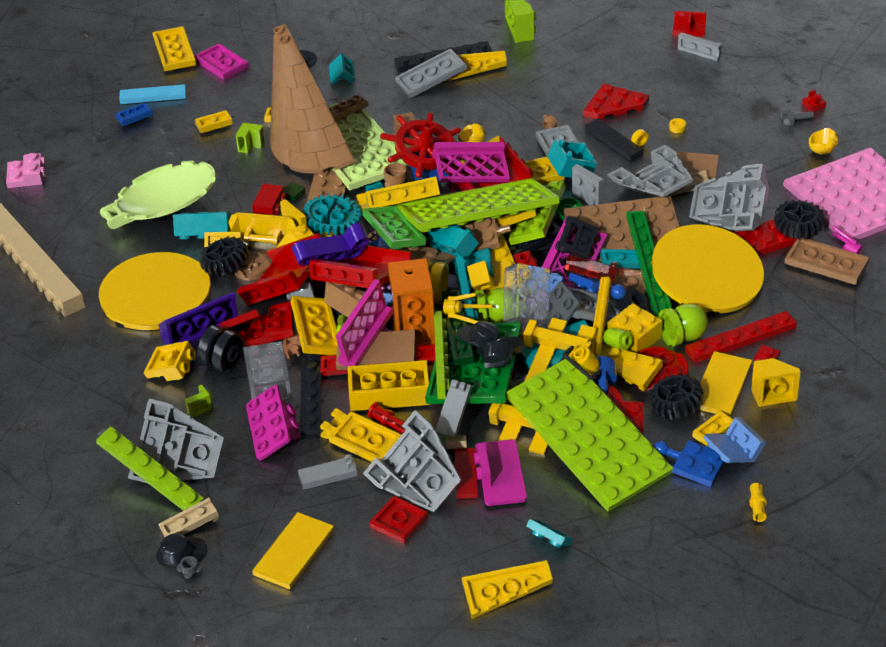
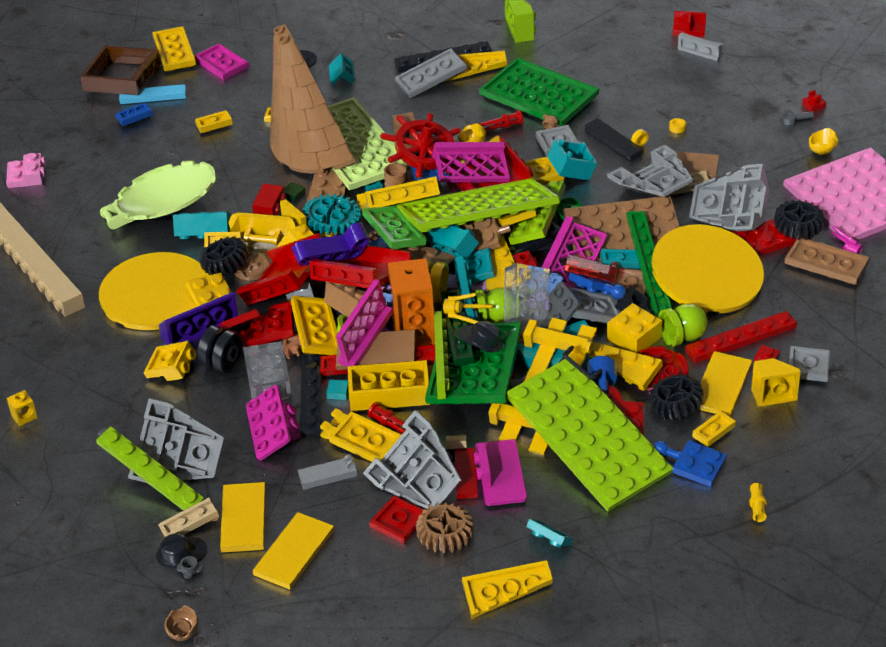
(22, 407): none -> yellow brick
(147, 58): none -> reddish brown window
(182, 623): none -> medium nougat hair
(199, 403): lime bracket -> none
(207, 288): none -> yellow plate
(243, 517): none -> yellow tile
(249, 136): lime piece -> none
(337, 389): none -> teal tile
(348, 107): medium nougat tile -> none
(444, 527): none -> medium nougat gear
(453, 409): light grey hinge -> none
(480, 276): yellow panel -> none
(499, 352): black piece -> none
(506, 121): none -> red pin
(539, 91): none -> green plate
(582, 241): black plate -> none
(586, 360): yellow brick -> none
(587, 186): light grey plate -> none
(600, 314): yellow axle -> none
(614, 101): red plate -> none
(618, 338): lime brick -> none
(738, 443): medium blue bracket -> none
(811, 362): none -> light grey plate

